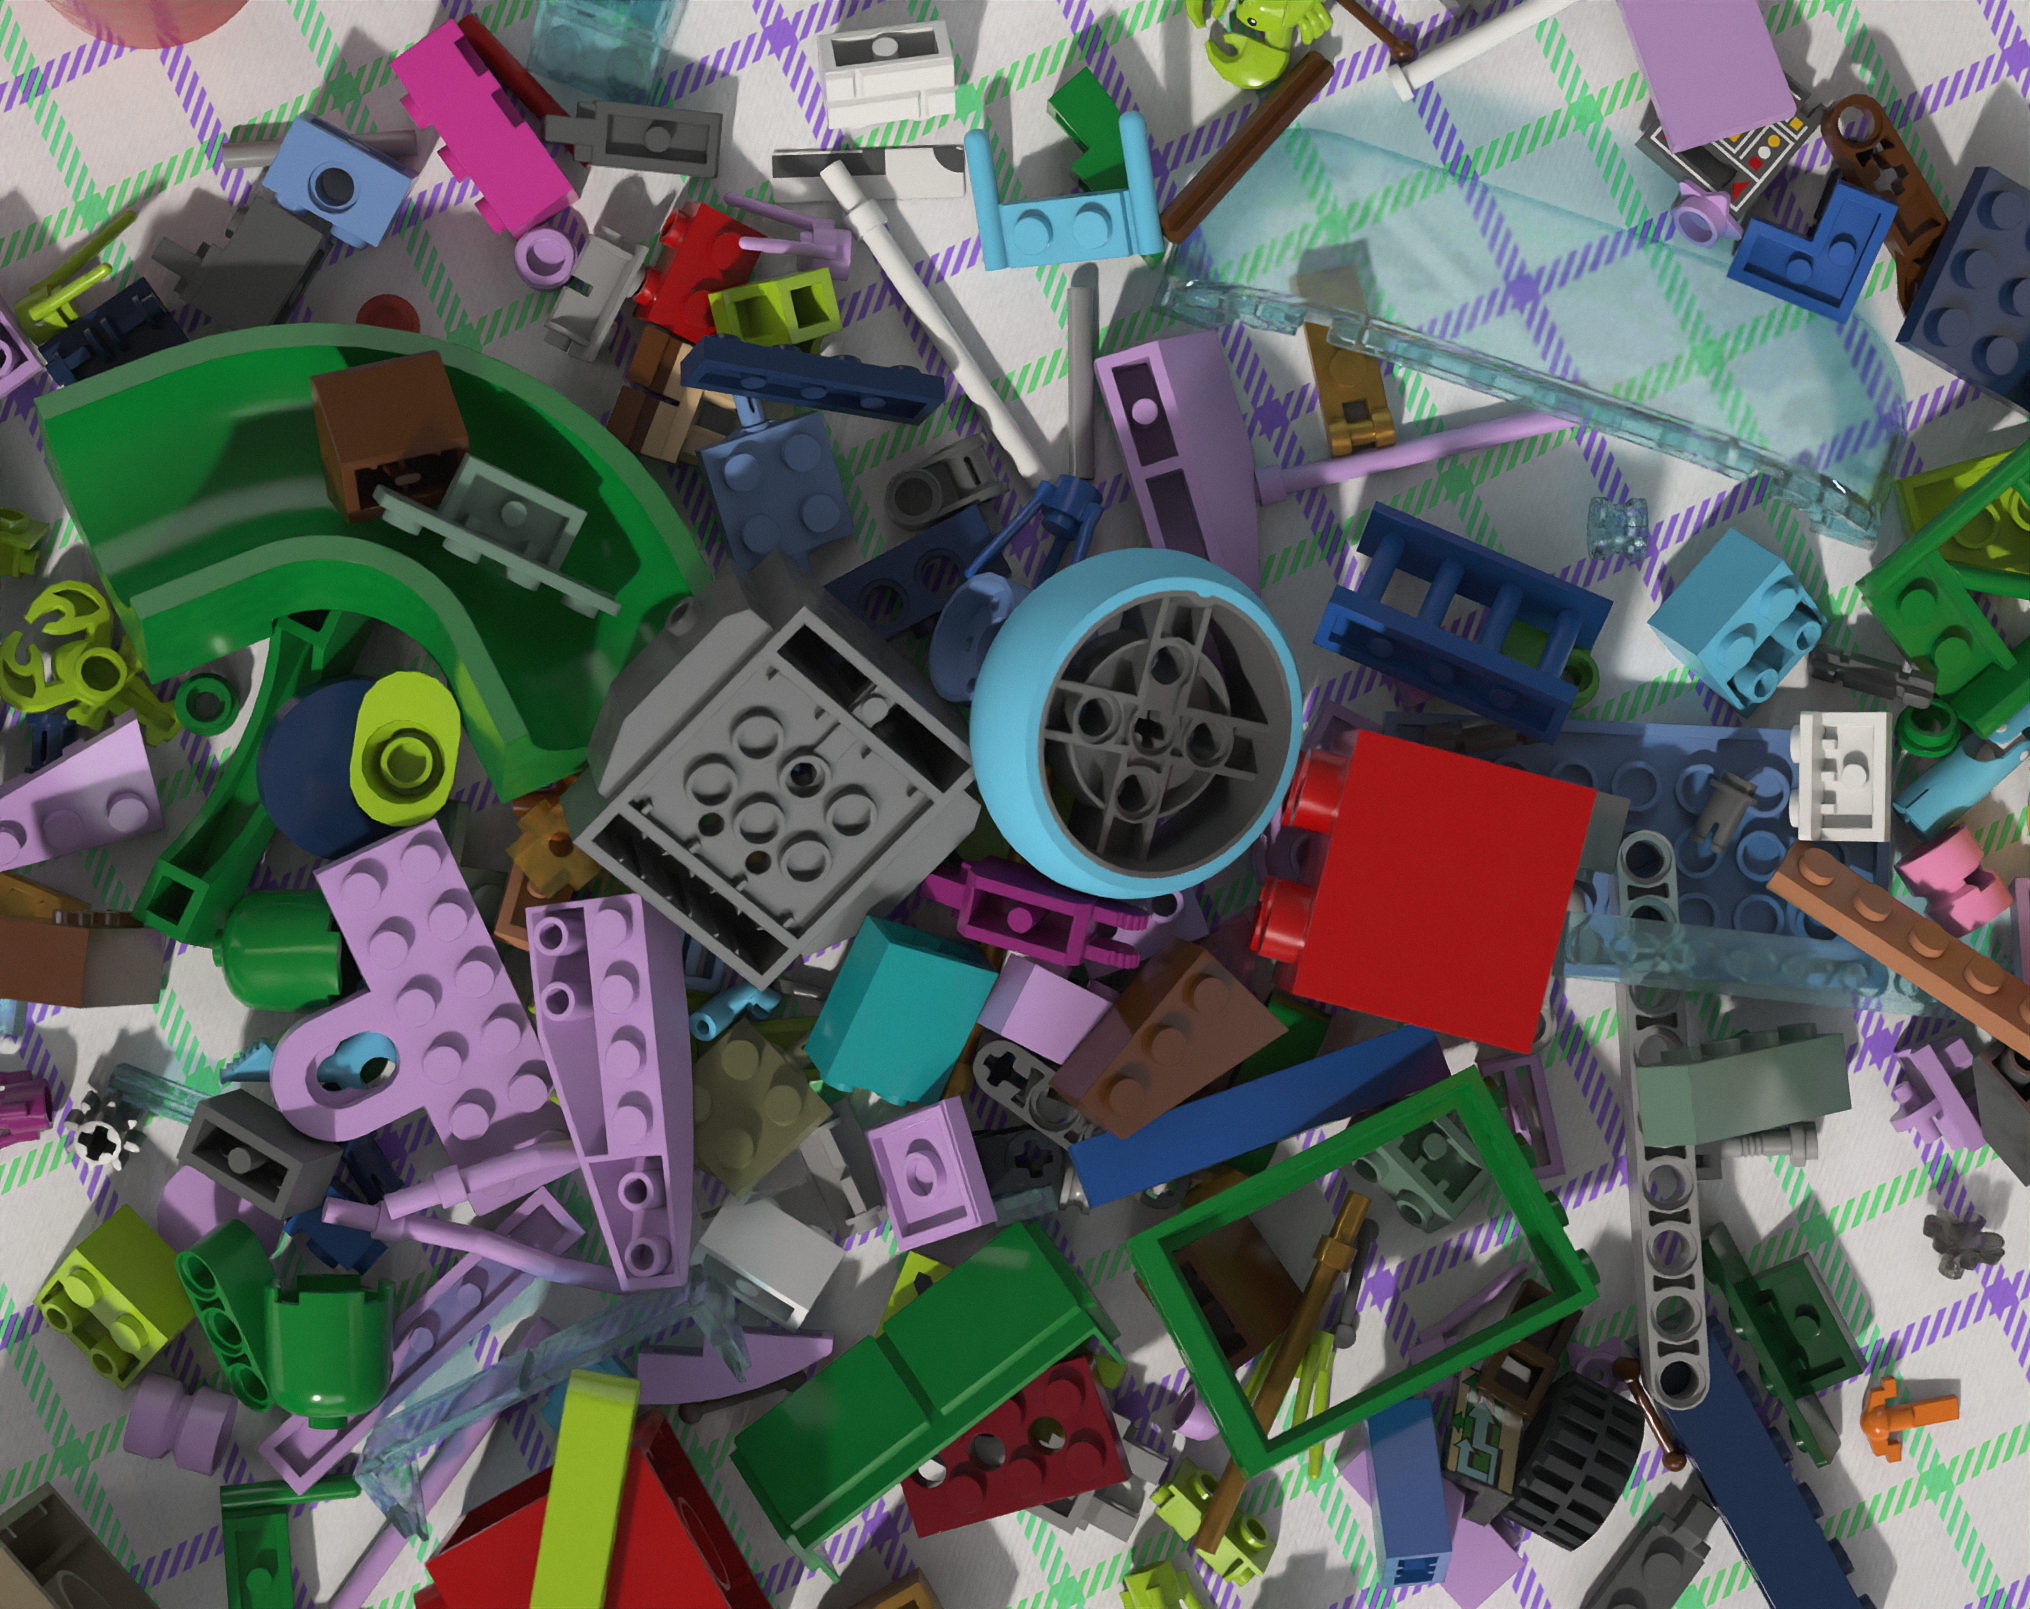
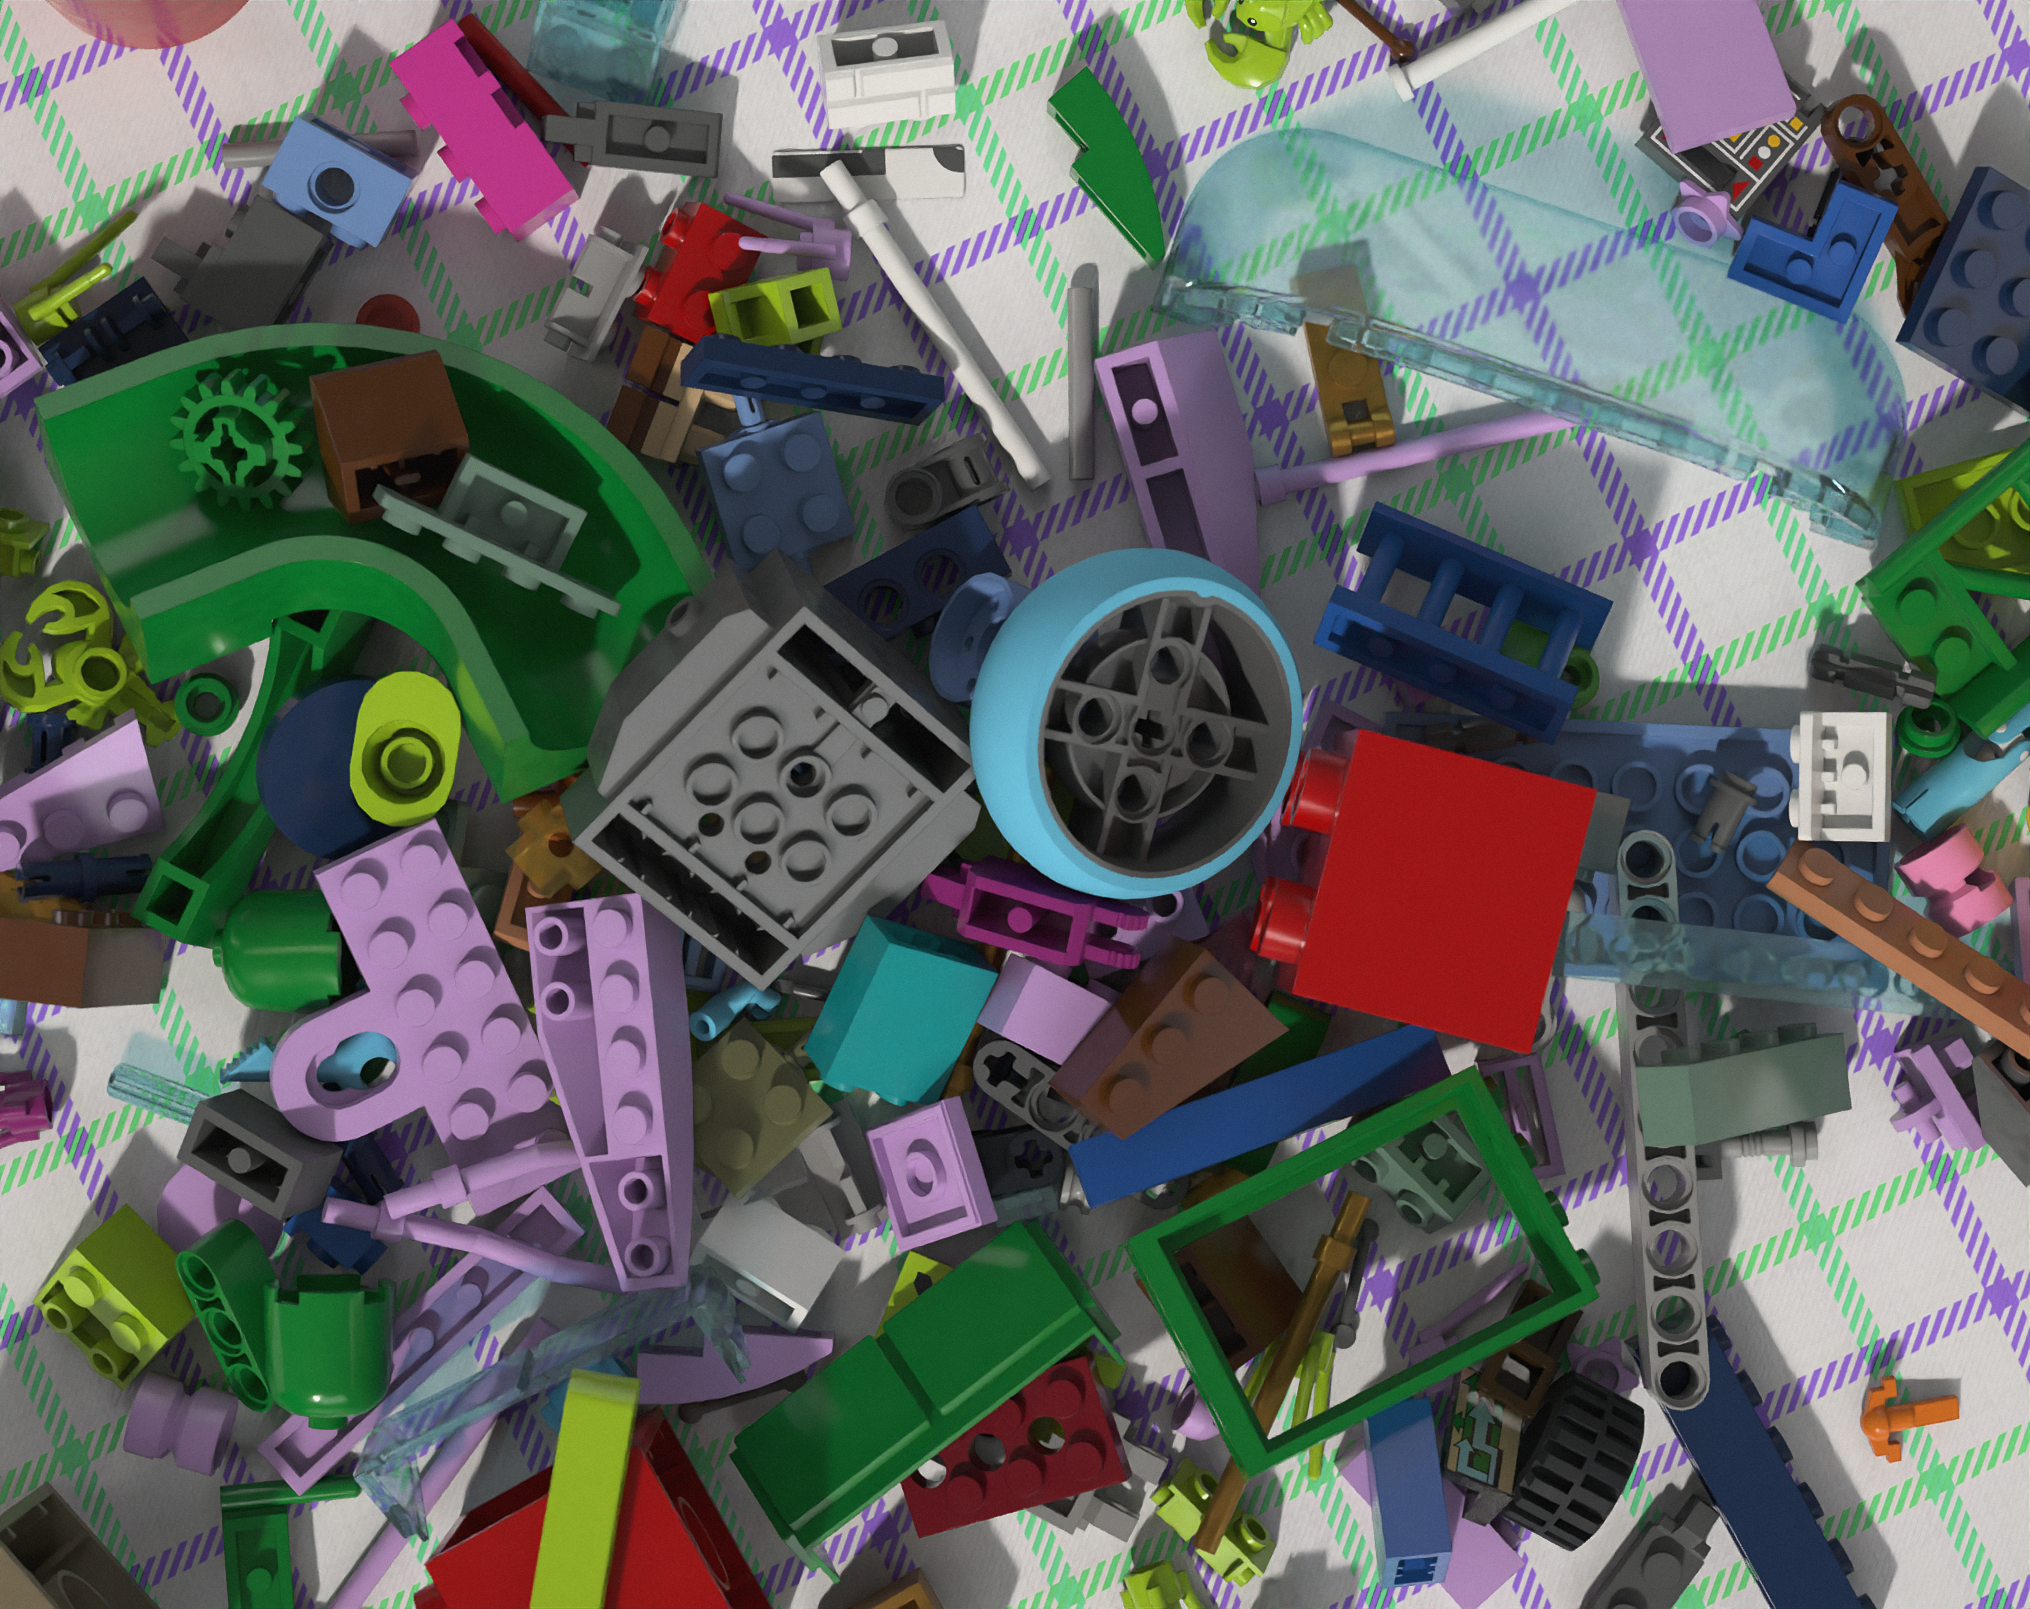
(82, 877): none -> dark blue pin
(96, 1146): dark grey gear -> none
(242, 440): none -> green gear
(545, 258): lavender tile -> none
(1069, 225): medium azure plate -> none
(1069, 510): blue plant -> none
(1245, 147): reddish brown axle -> none
(1617, 529): clear light blue wheel -> none
(1627, 1371): reddish brown hinge -> none
(1740, 622): medium azure slope -> none
(1793, 1333): dark green bracket -> none
(1962, 1242): clear smoke plant -> none

